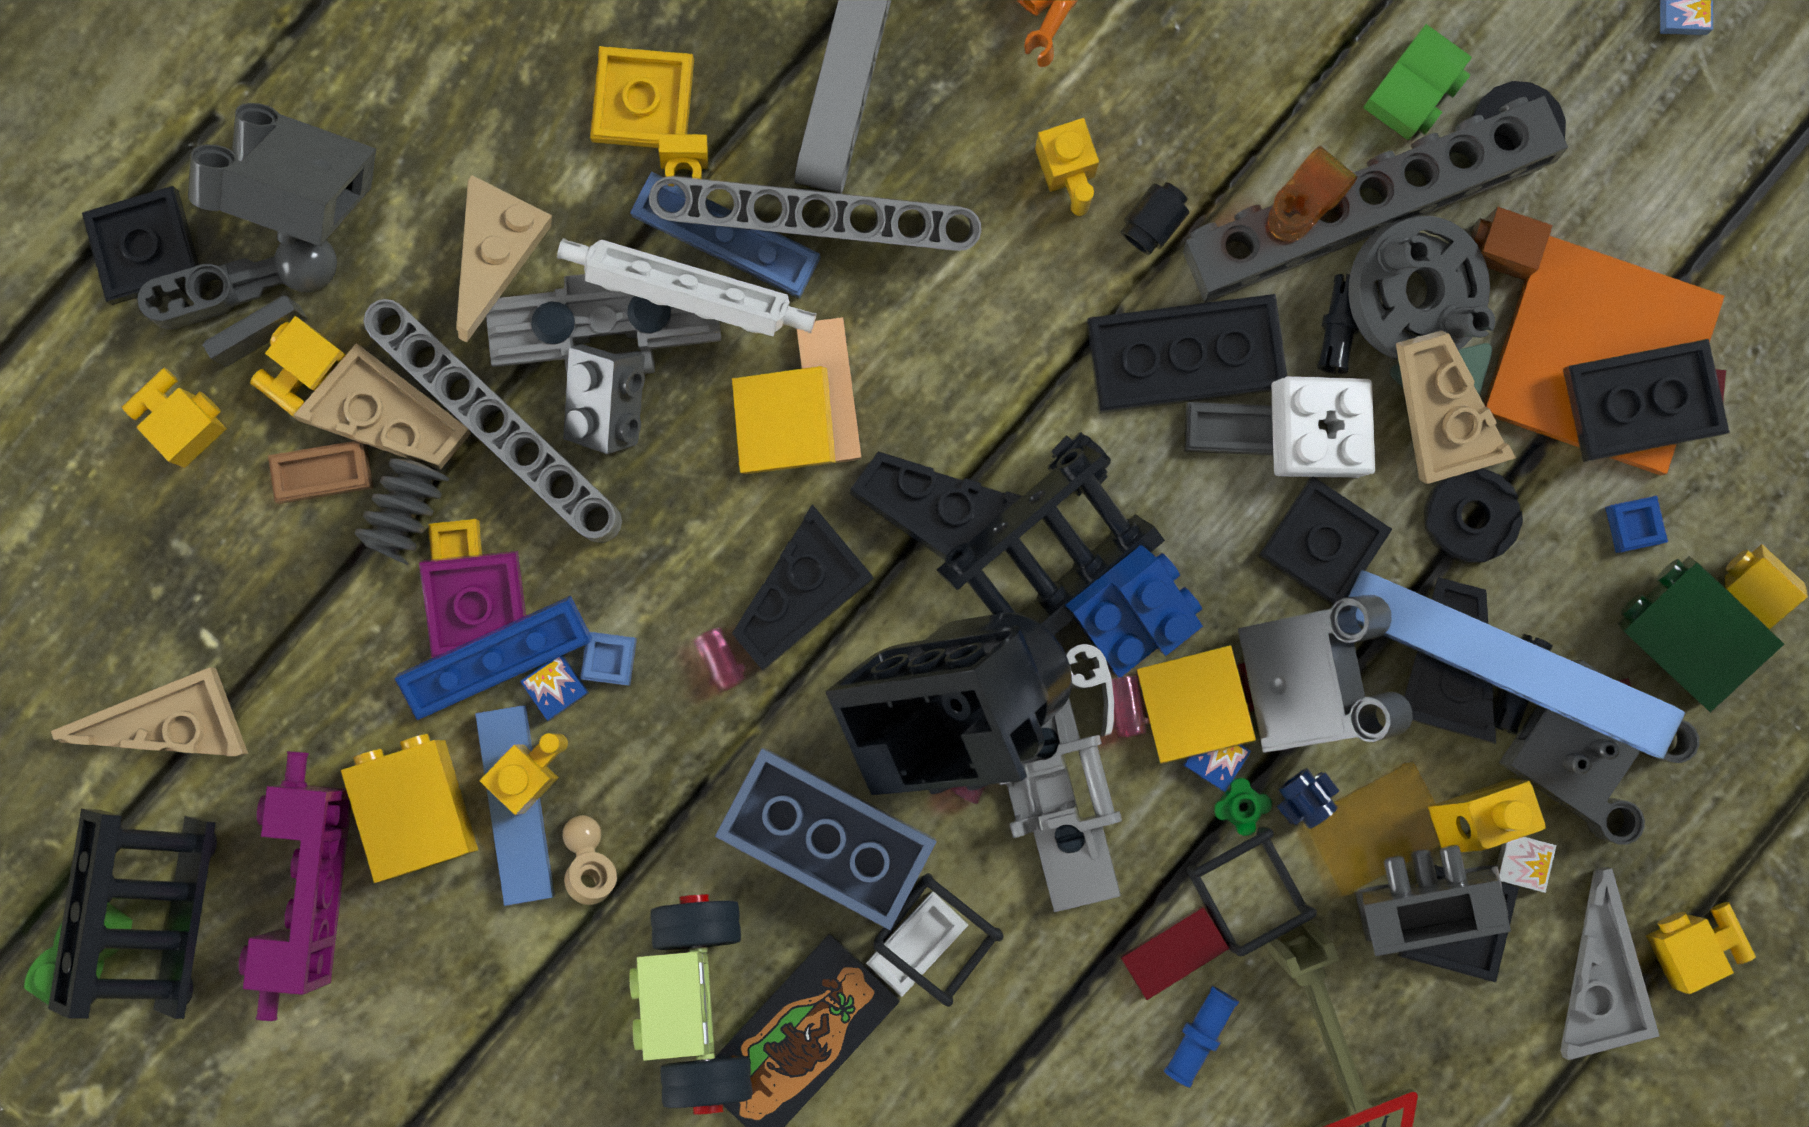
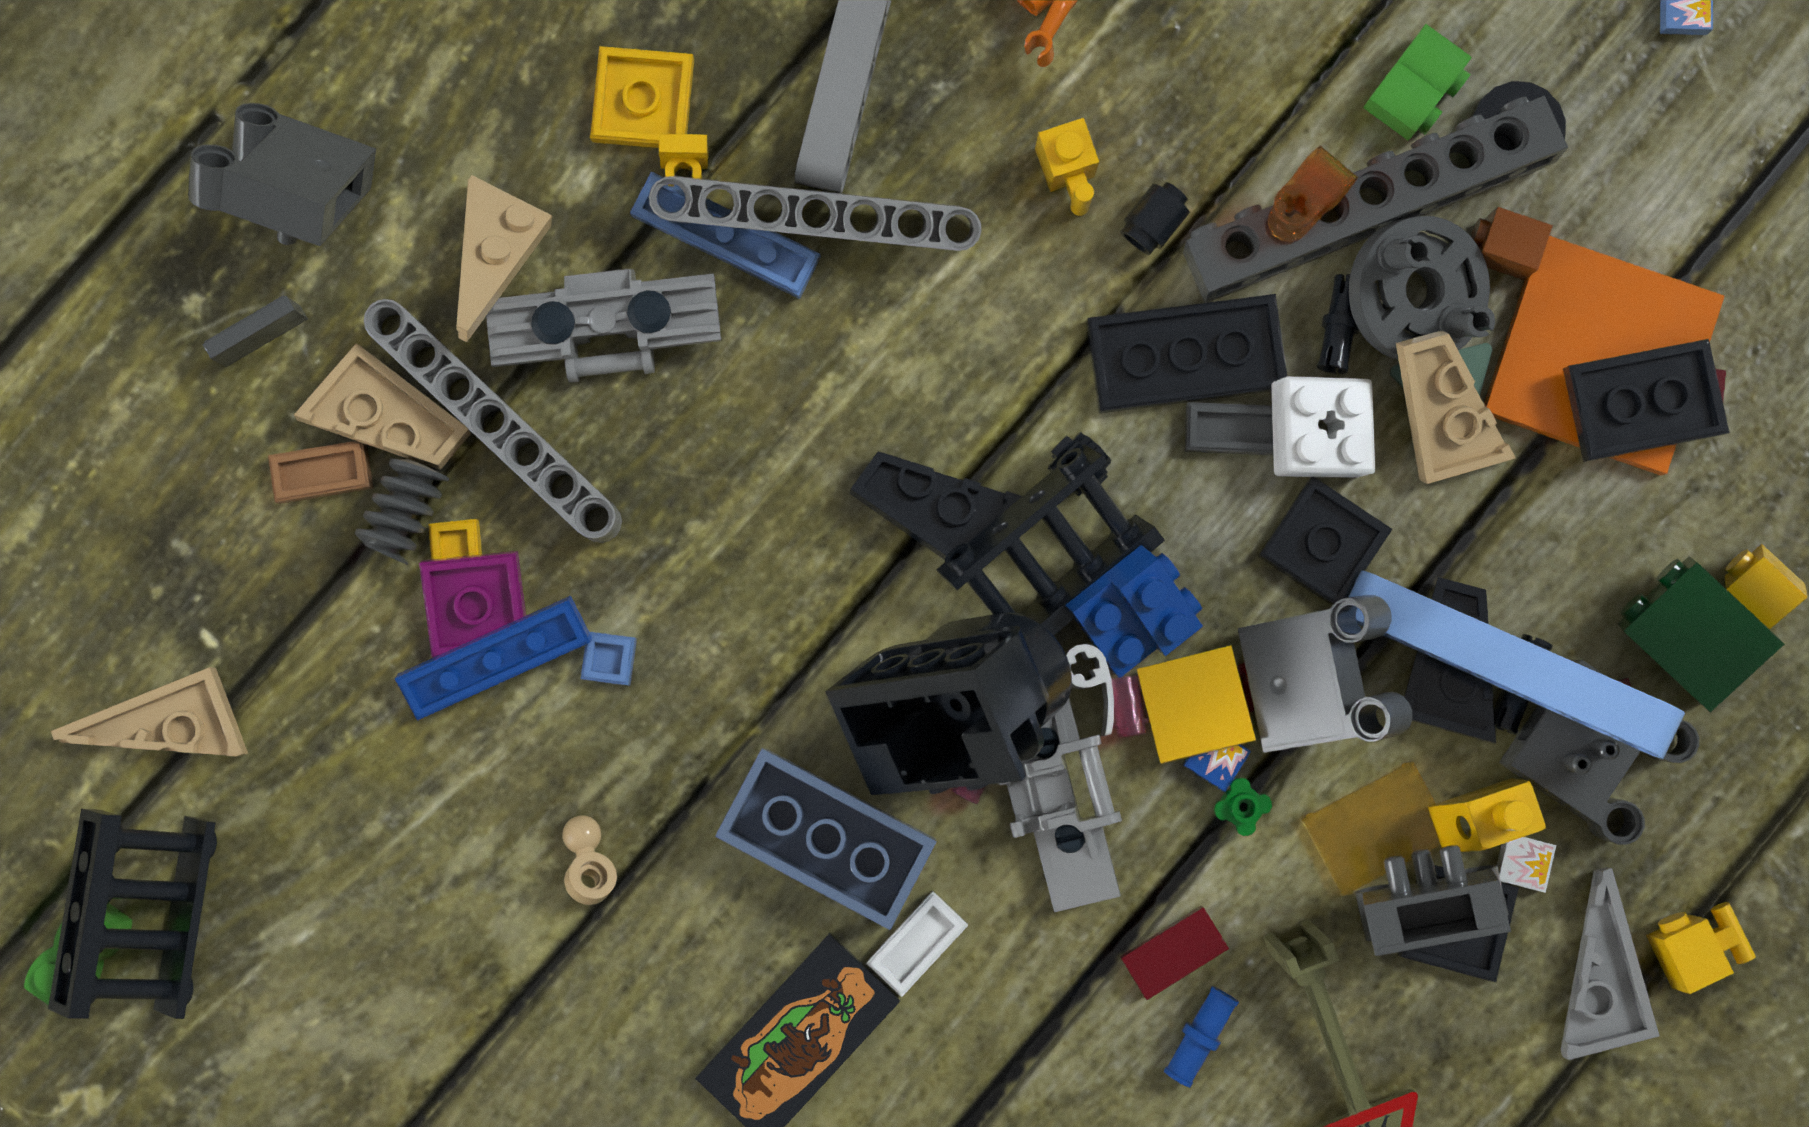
(139, 242): black tile -> none
(178, 424): yellow brick -> none
(298, 266): dark grey beam -> none
(304, 955): magenta brick -> none
(305, 360): yellow brick -> none
(408, 808): yellow brick -> none
(520, 837): medium blue tile -> none
(523, 774): yellow brick -> none
(554, 687): tile -> none
(603, 398): dark grey bracket -> none
(678, 1005): brick -> none
(686, 287): white plate -> none
(719, 660): clear pink pin -> none
(783, 420): yellow tile -> none
(803, 589): black wing -> none
(828, 348): light nougat tile -> none
(994, 934): black piece -> none
(1263, 837): black piece -> none
(1308, 798): dark blue gear -> none
(1453, 536): black tile -> none
(1636, 524): blue tile -> none

